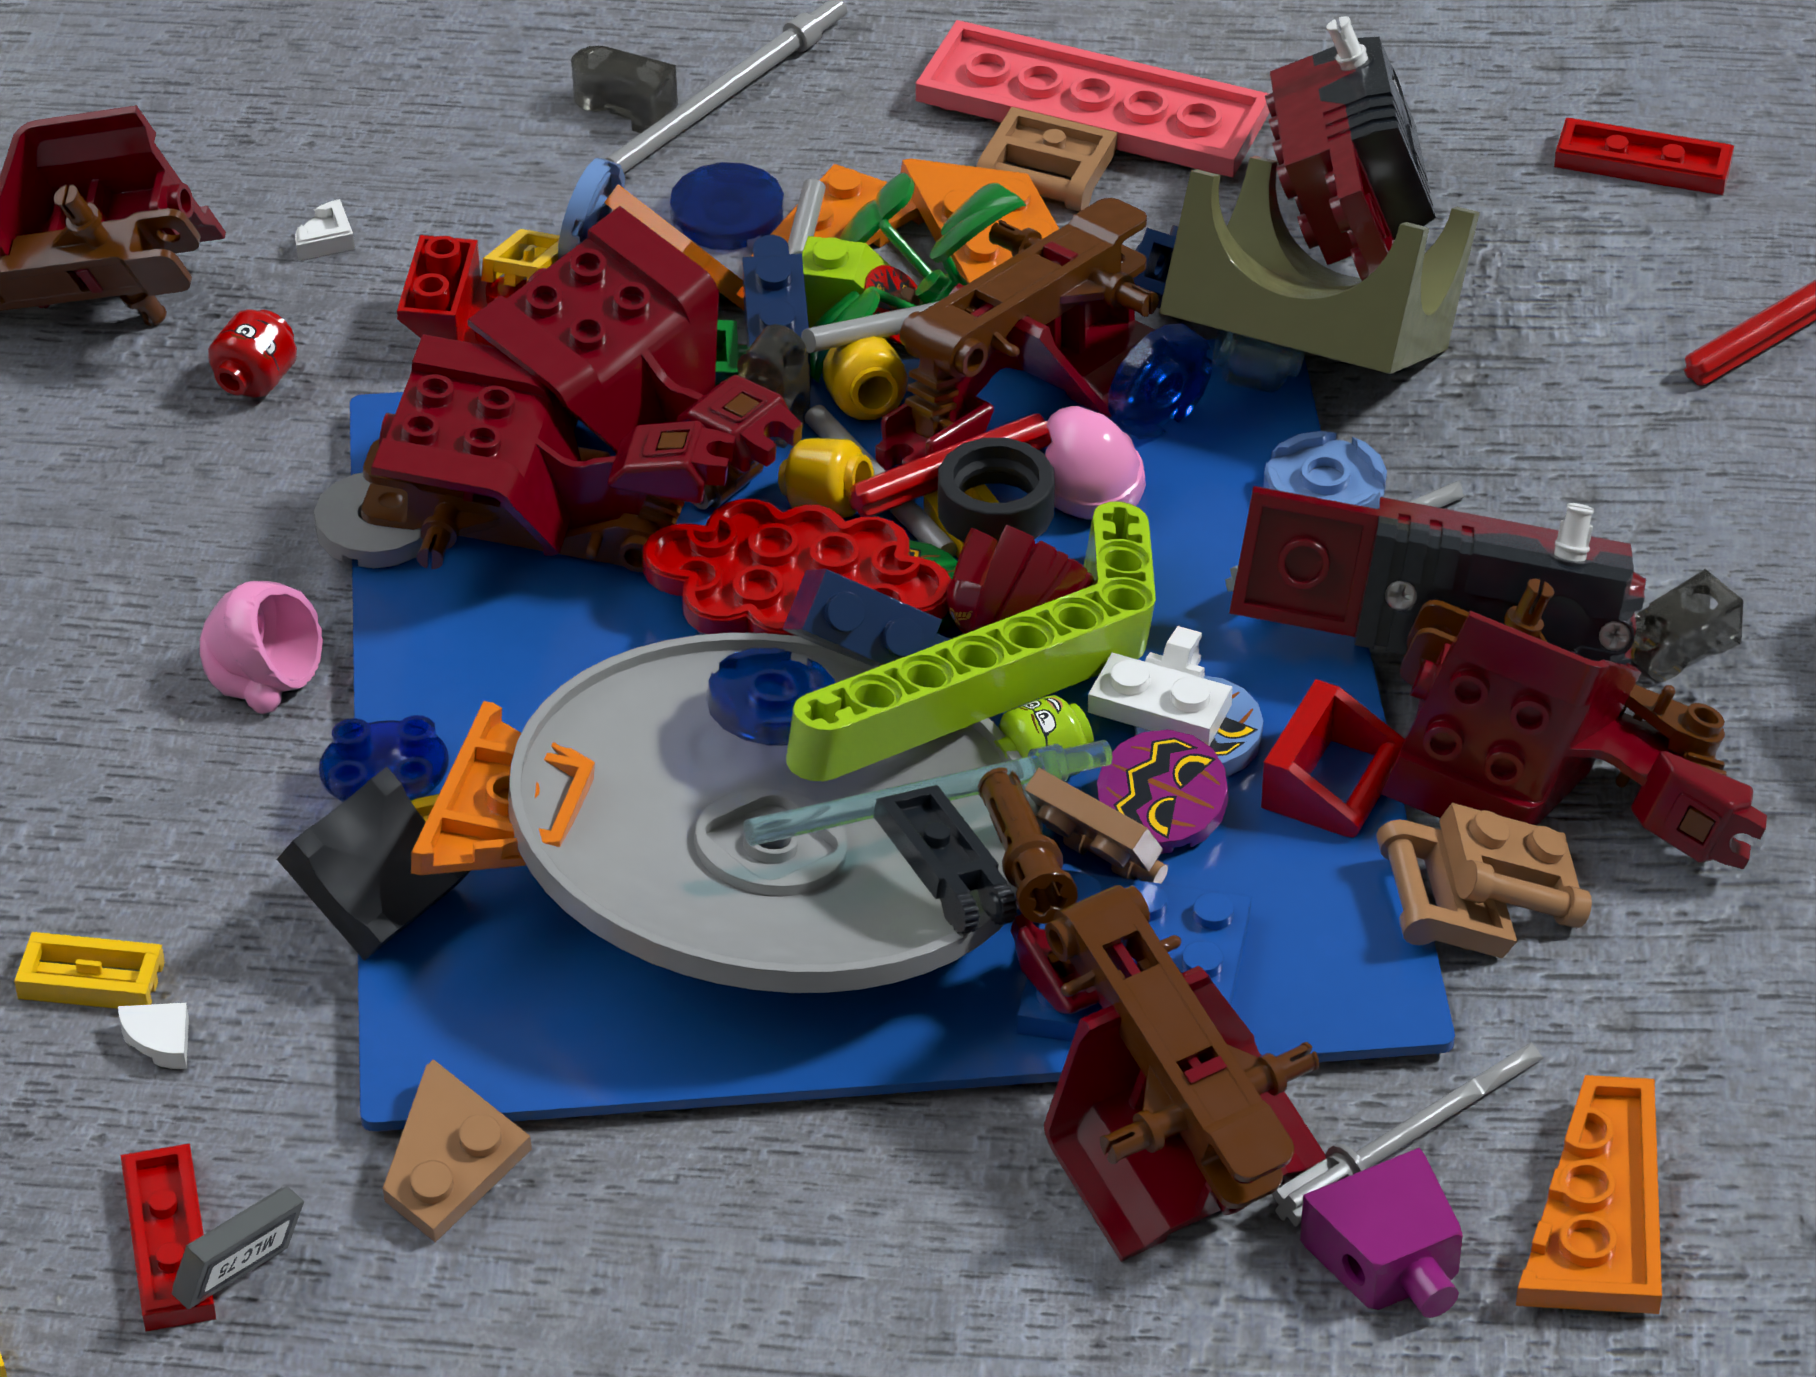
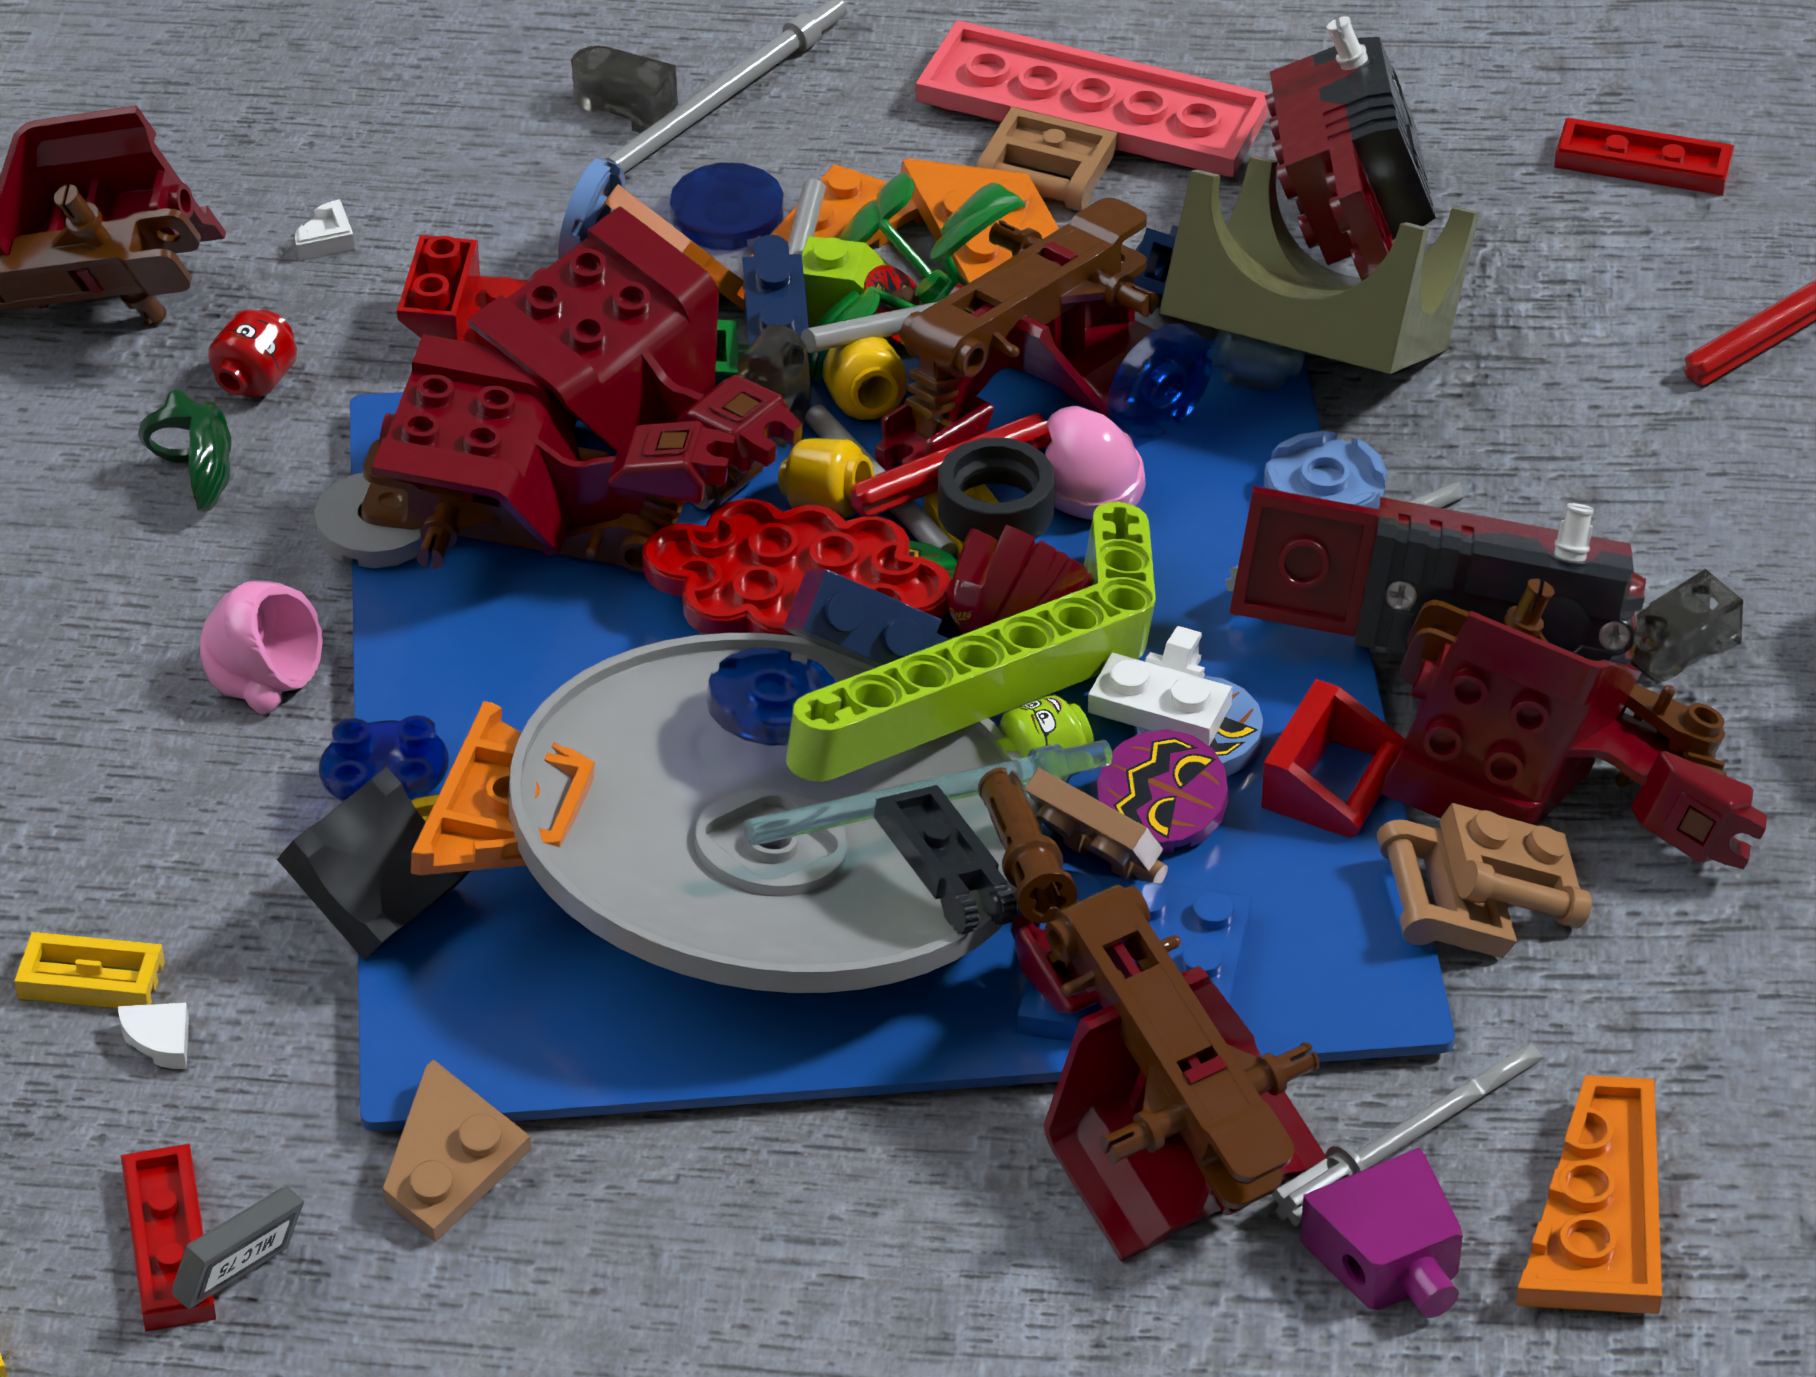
(208, 444): none -> dark green piece
(508, 256): yellow tile -> none

